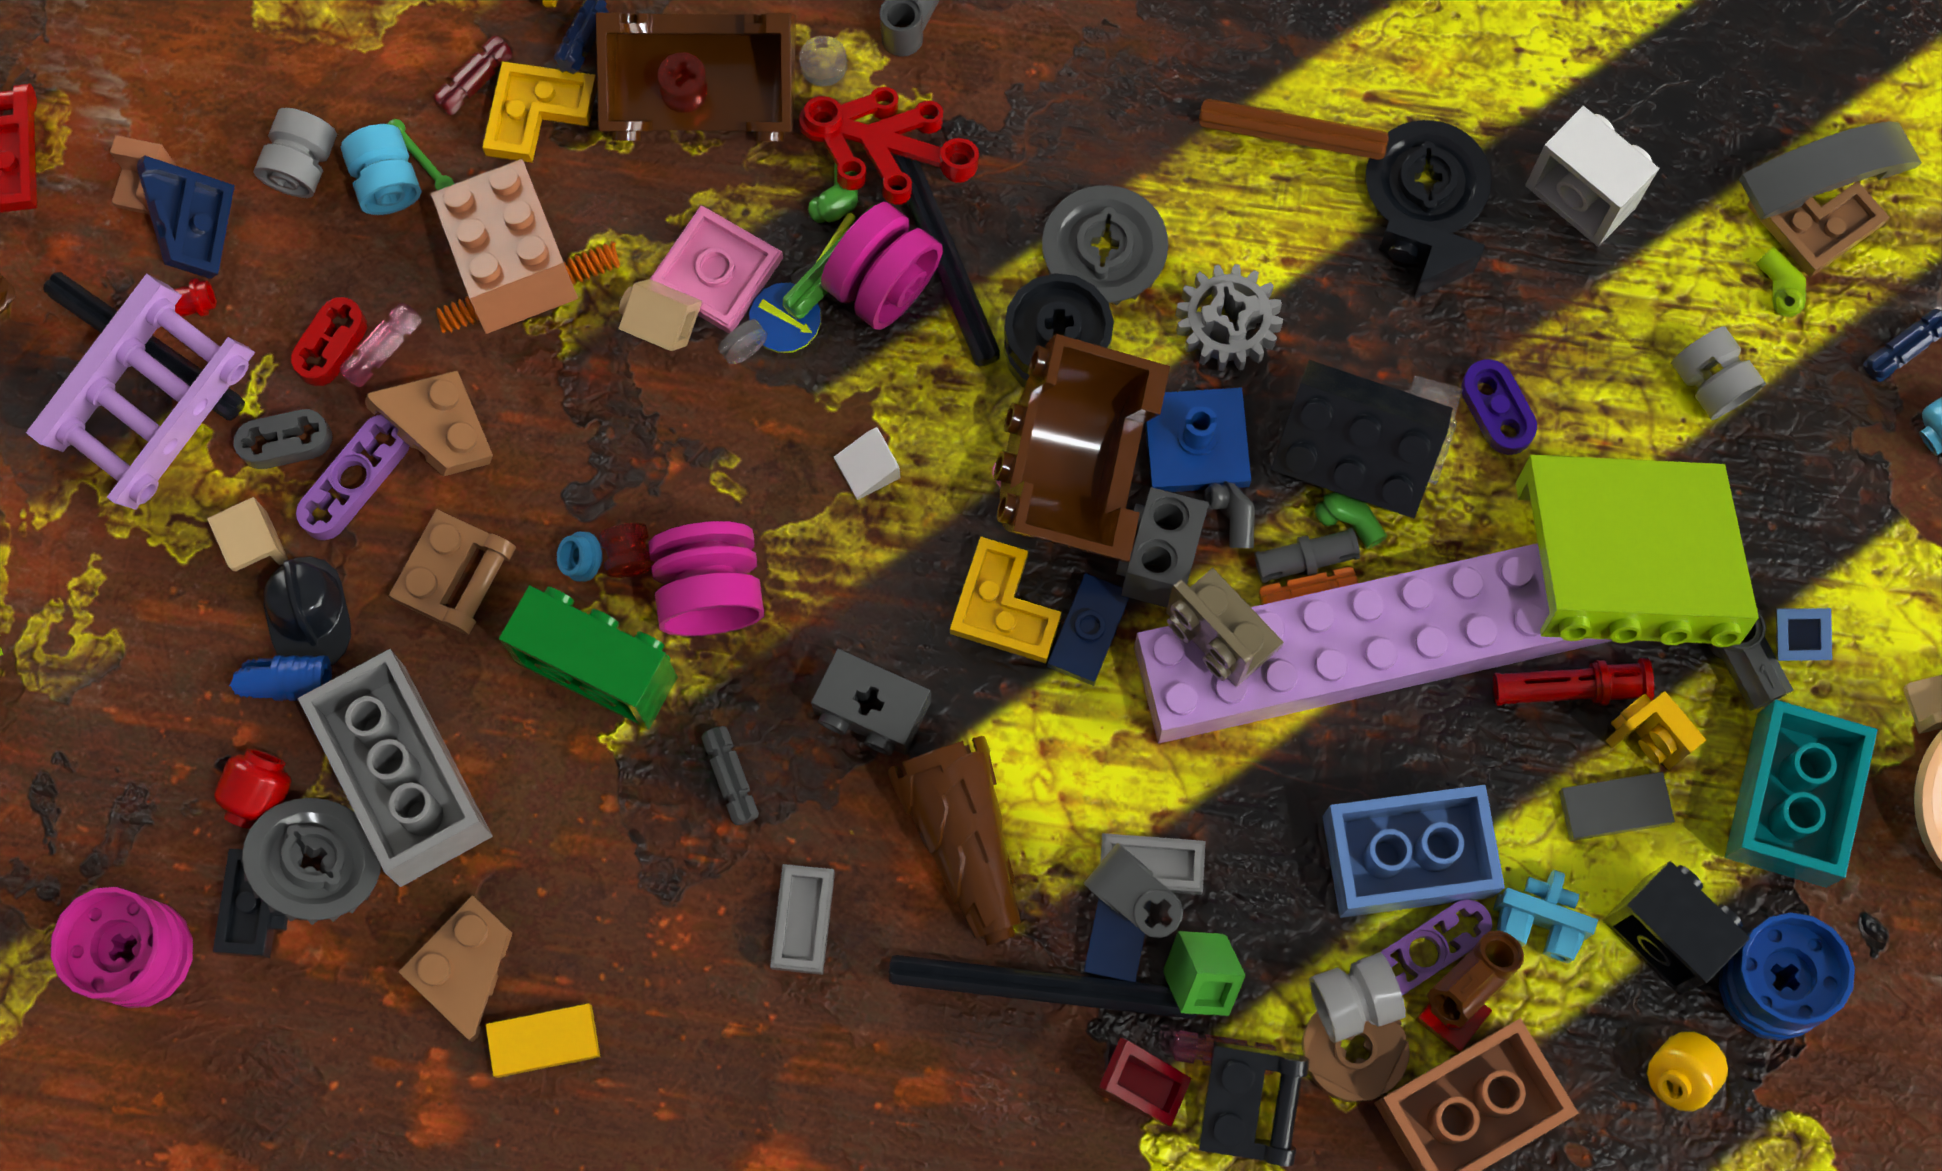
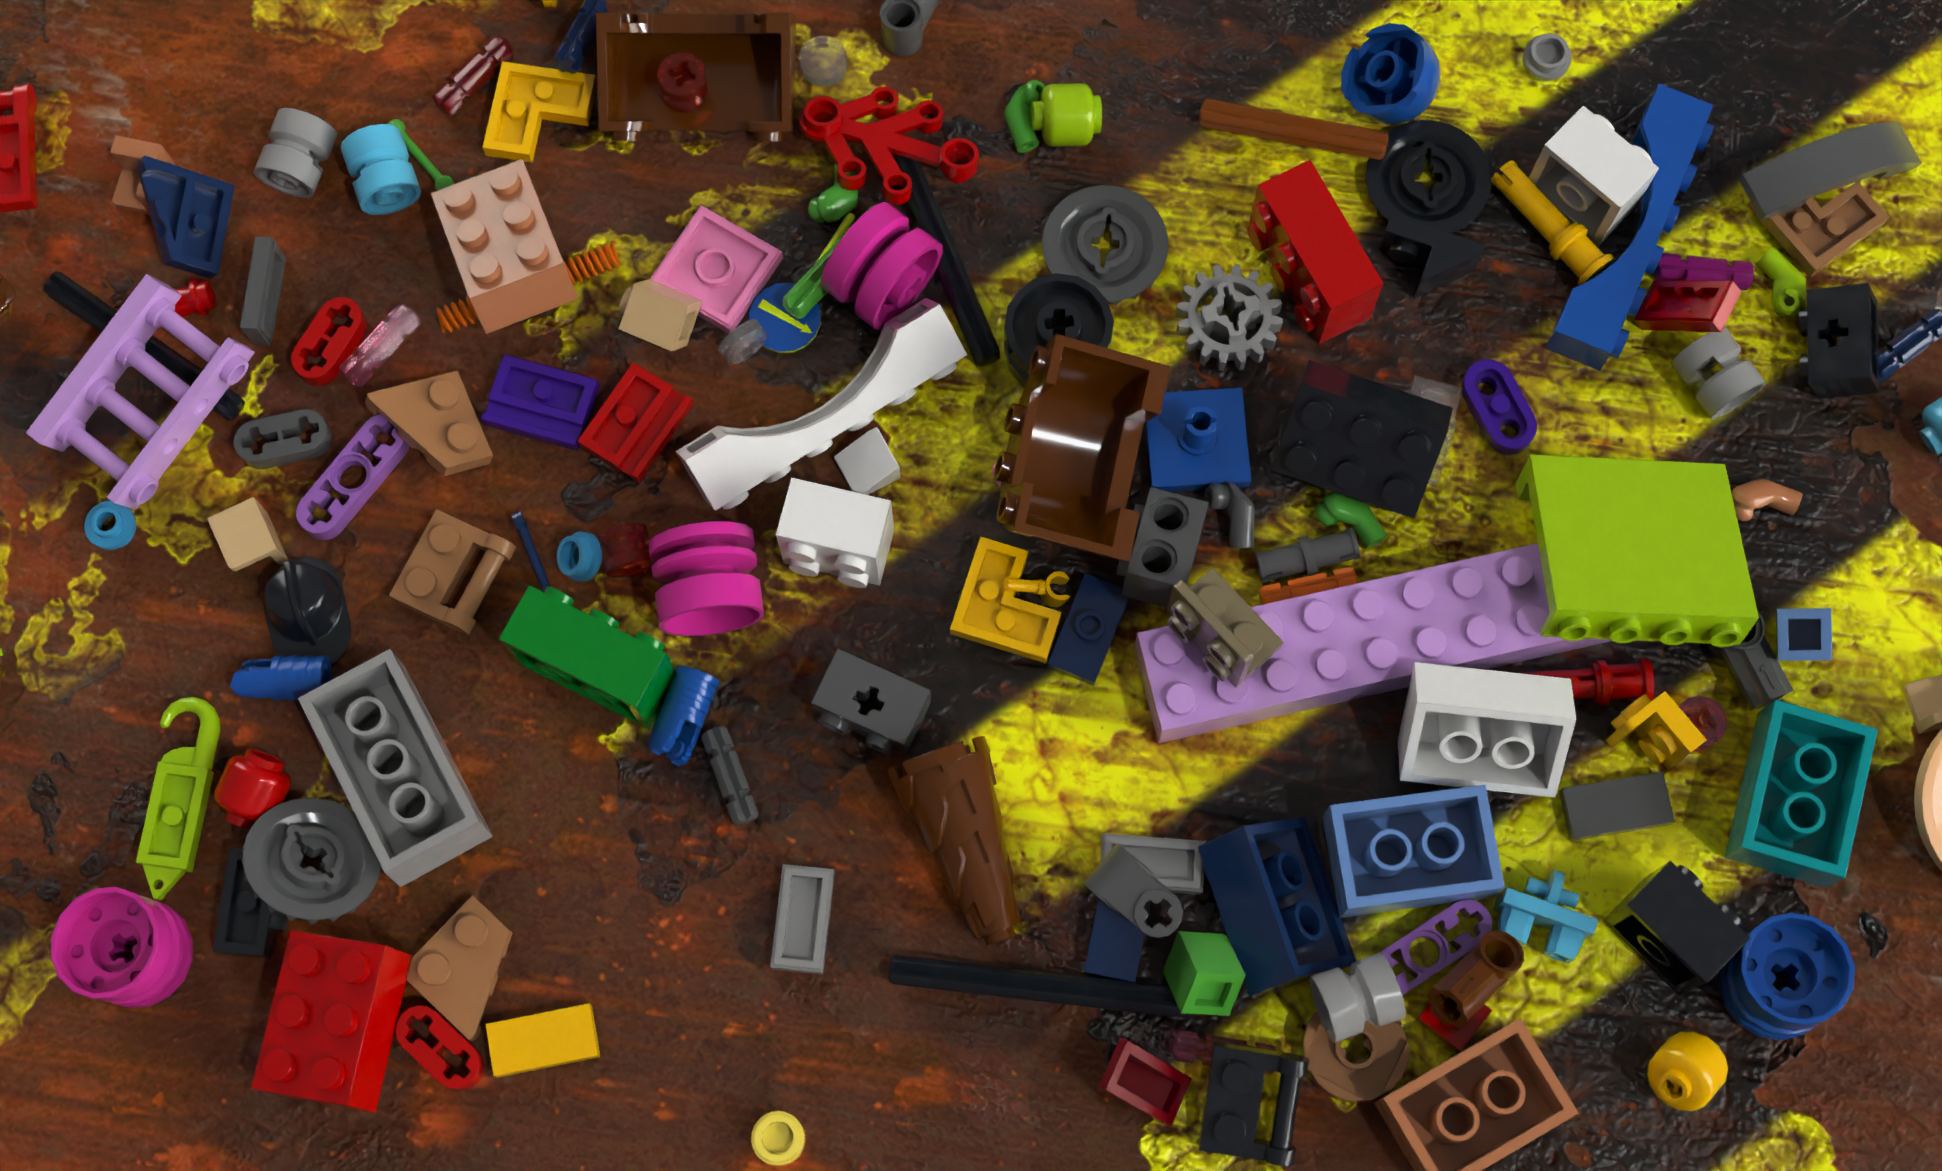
(116, 537): none -> dark azure plate
(179, 800): none -> lime plate
(263, 291): none -> dark grey tile
(332, 1021): none -> red brick
(431, 1057): none -> red beam
(522, 528): none -> dark blue hinge
(540, 402): none -> dark purple plate
(635, 422): none -> red plate
(683, 714): none -> blue hinge
(778, 1138): none -> light yellow tile
(835, 533): none -> white brick
(908, 352): none -> white arch
(1019, 116): none -> bright green arm
(1040, 587): none -> yellow hand
(1067, 115): none -> lime head
(1276, 904): none -> dark blue slope
(1313, 253): none -> red brick
(1391, 75): none -> blue cylinder
(1486, 729): none -> white brick
(1547, 57): none -> light grey plate
(1566, 239): none -> yellow pin
(1596, 310): none -> blue arch
(1687, 305): none -> red plate
(1704, 269): none -> magenta axle
(1712, 716): none -> clear pink wheel
(1764, 493): none -> nougat arm
(1855, 362): none -> black brick

